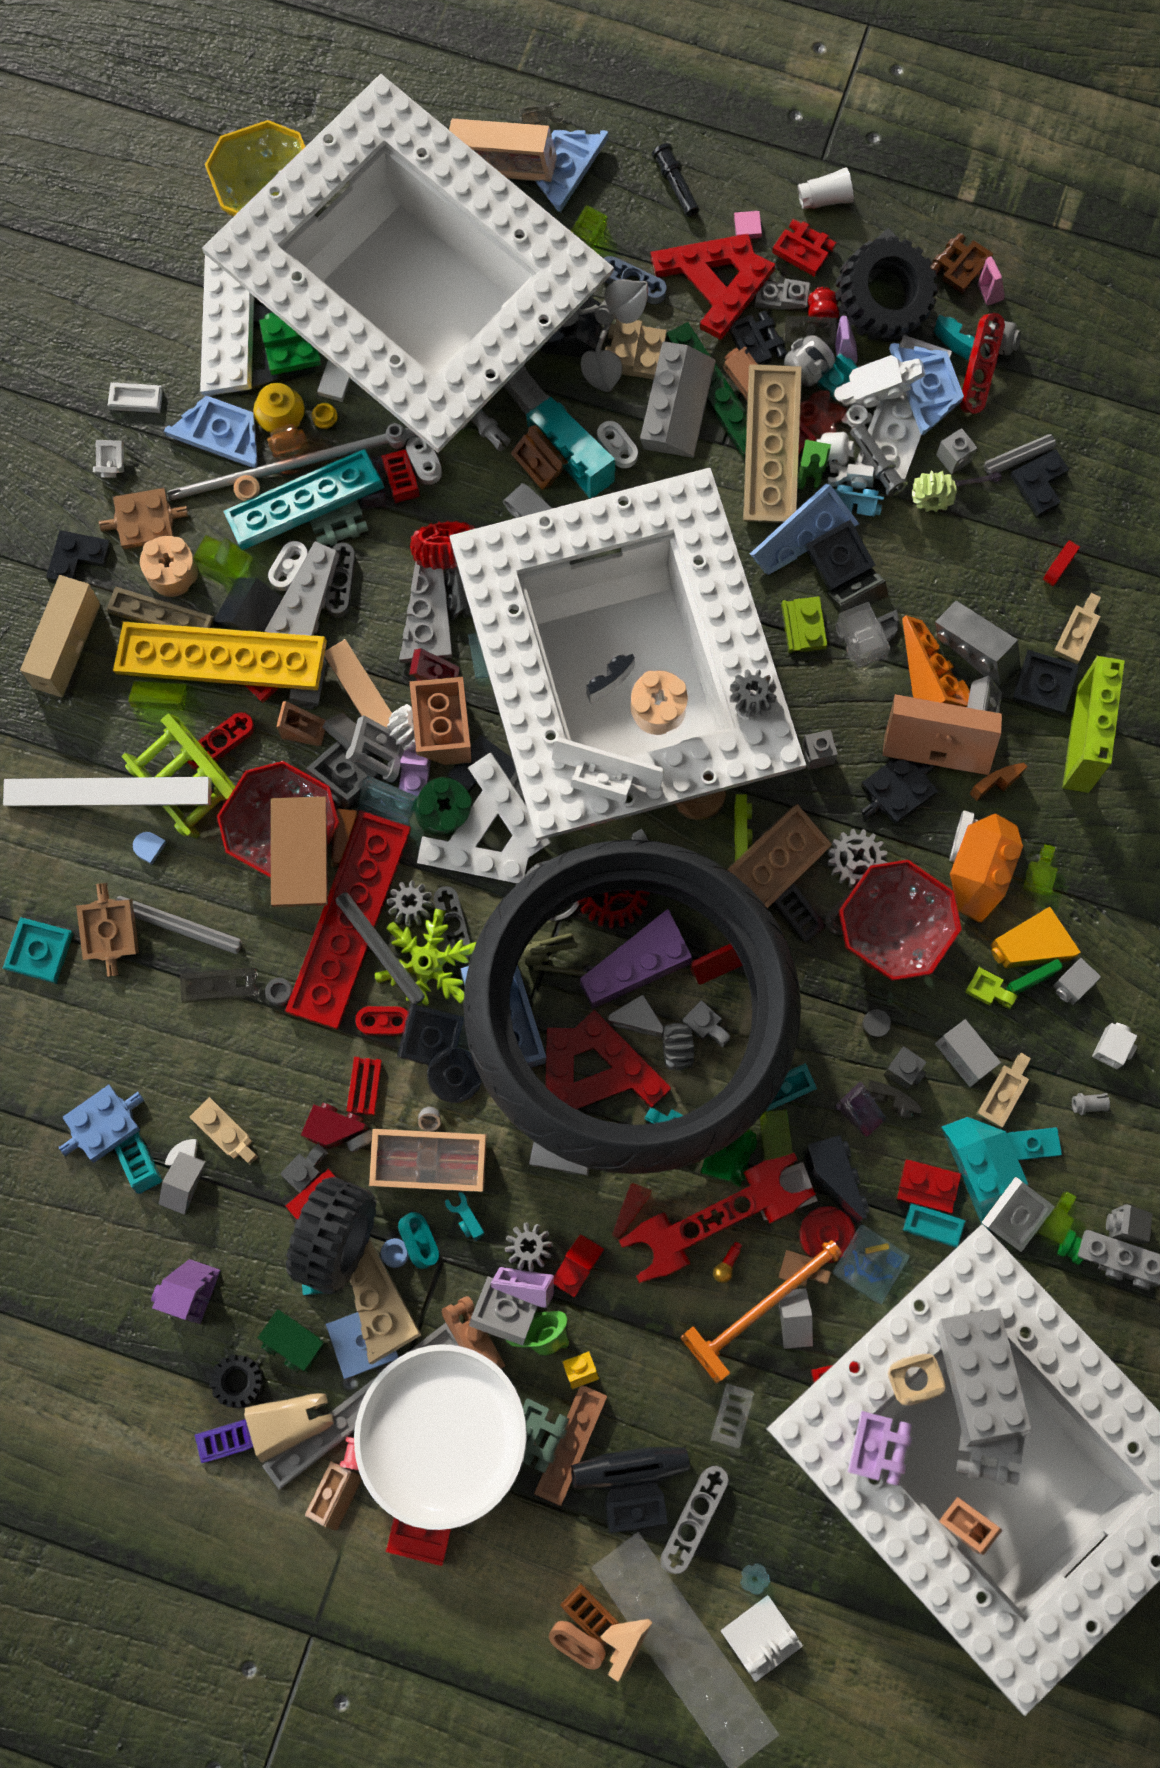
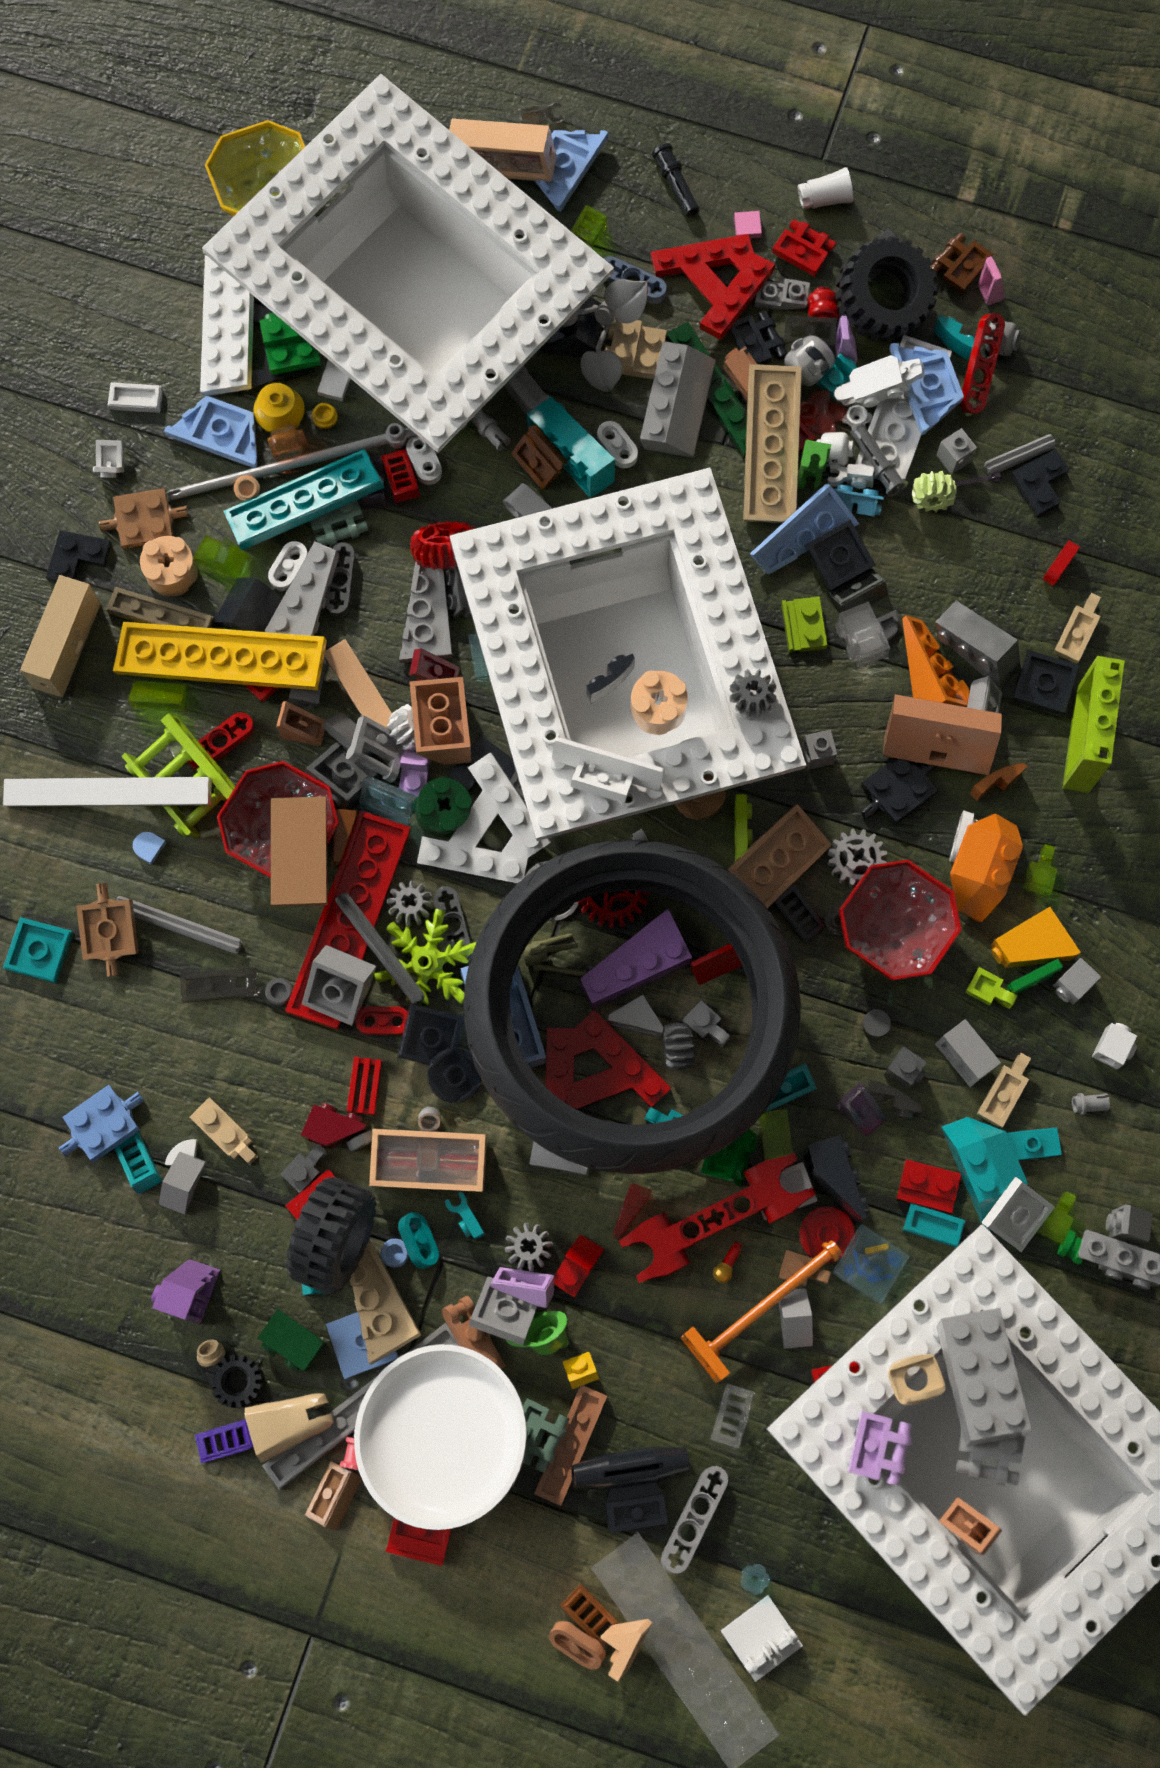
(210, 1353): none -> tan plate
(338, 984): none -> light grey slope

